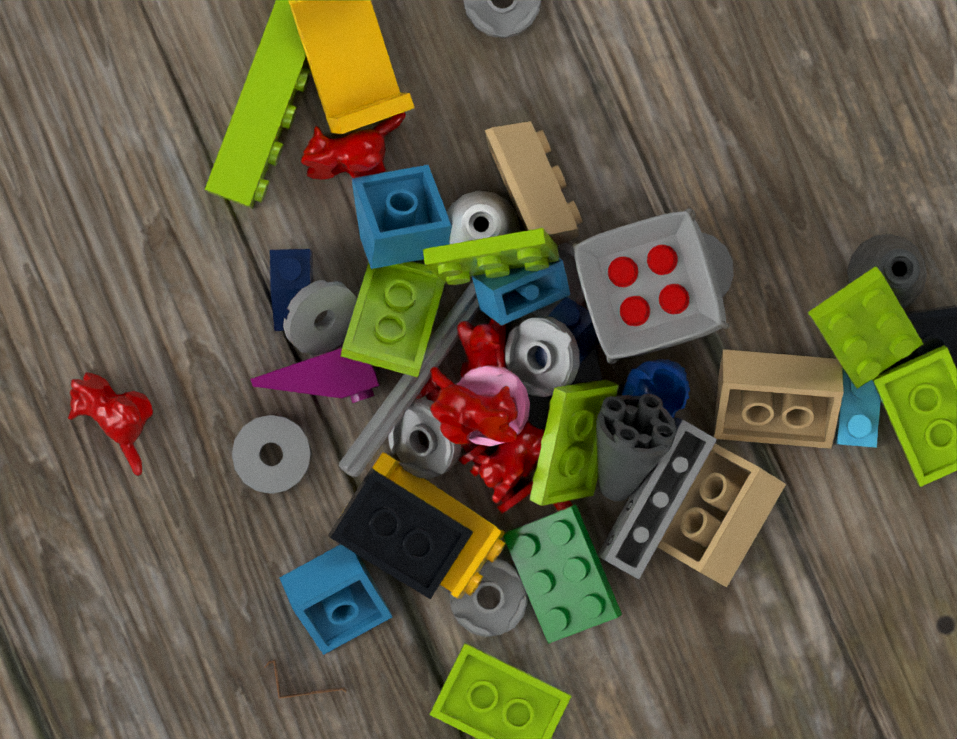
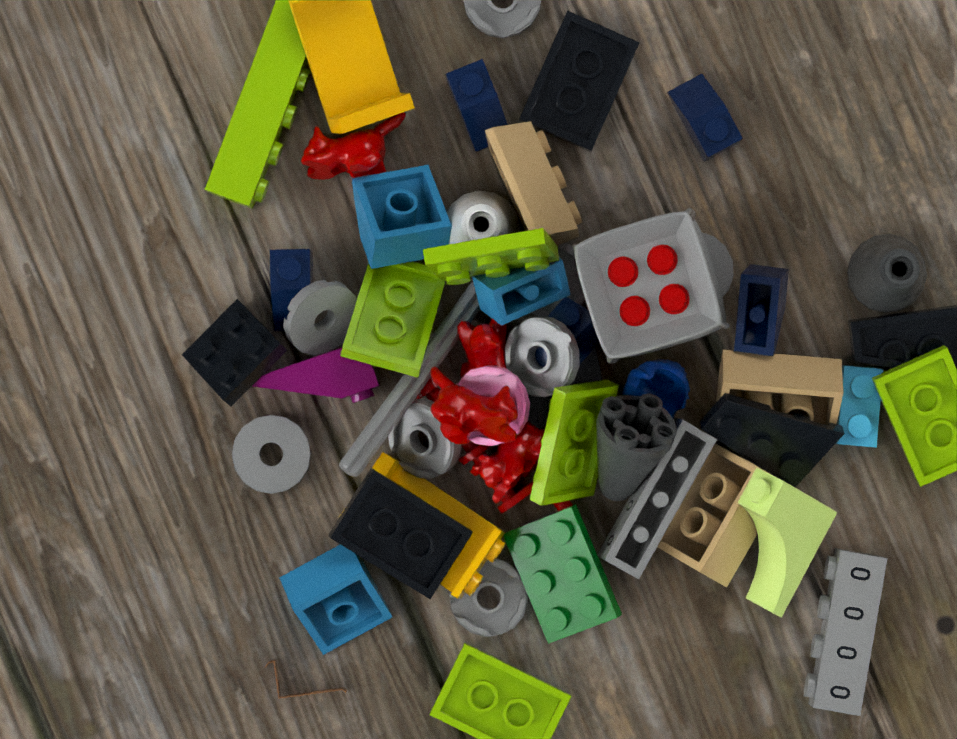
(117, 414): red animal -> none
(234, 352): none -> black plate
(476, 101): none -> dark blue slope
(579, 81): none -> black plate
(705, 117): none -> dark blue slope
(760, 309): none -> dark blue slope
(771, 439): none -> black wing
(789, 535): none -> yellowish green arch
(846, 631): none -> light grey brick
(866, 327): lime plate -> none

